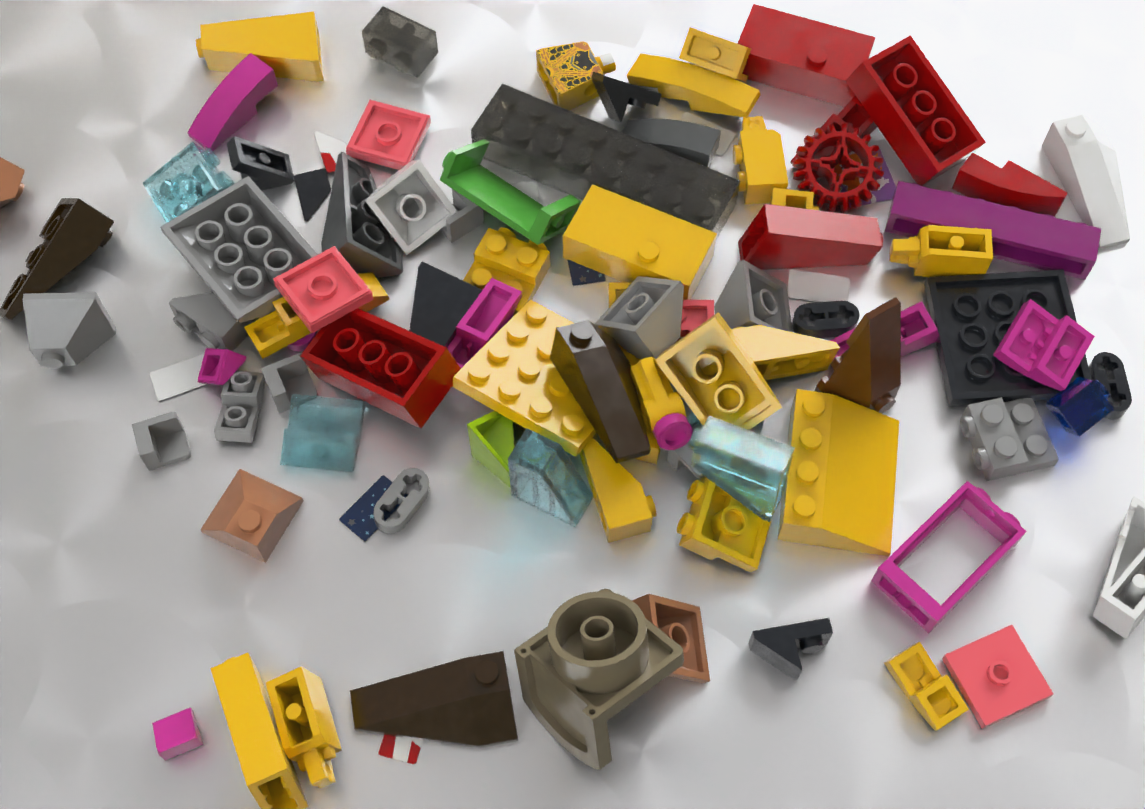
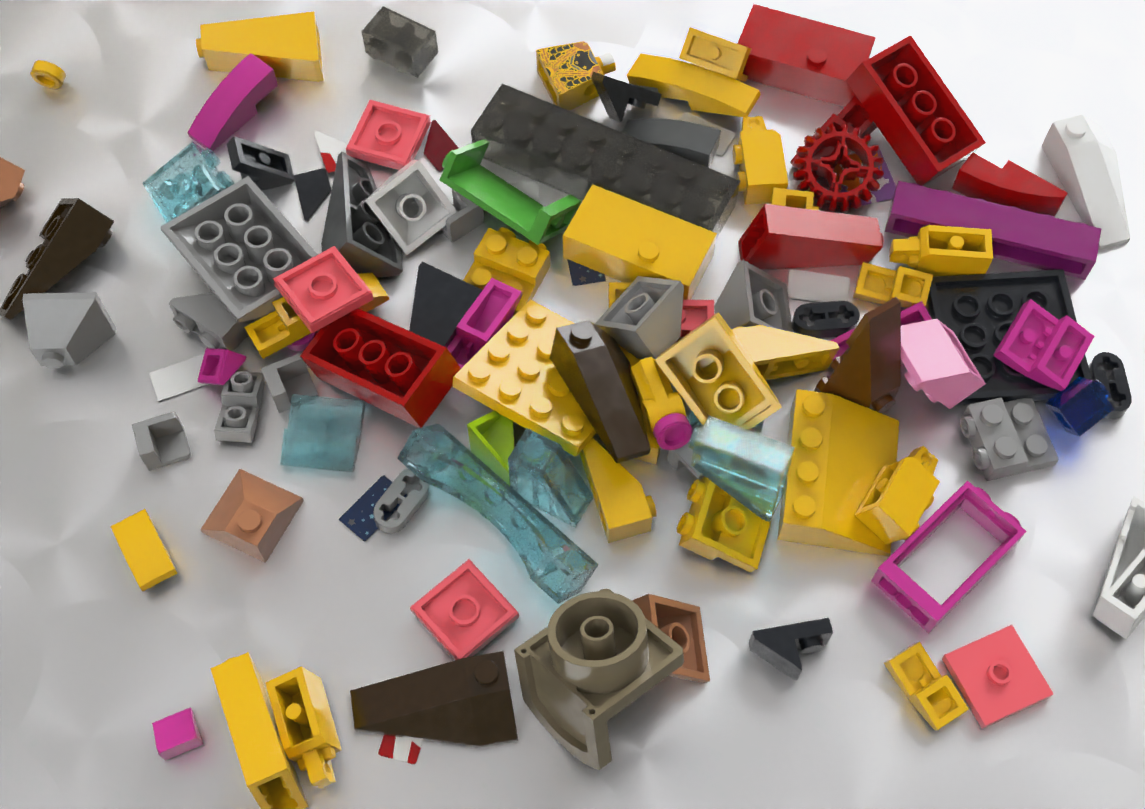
(48, 74): none -> yellow tile
(143, 550): none -> yellow slope
(438, 145): none -> dark red sticker
(464, 612): none -> coral plate
(547, 553): none -> clear light blue arch
(883, 284): none -> yellow slope
(900, 496): none -> yellow hinge
(938, 363): none -> bright pink slope

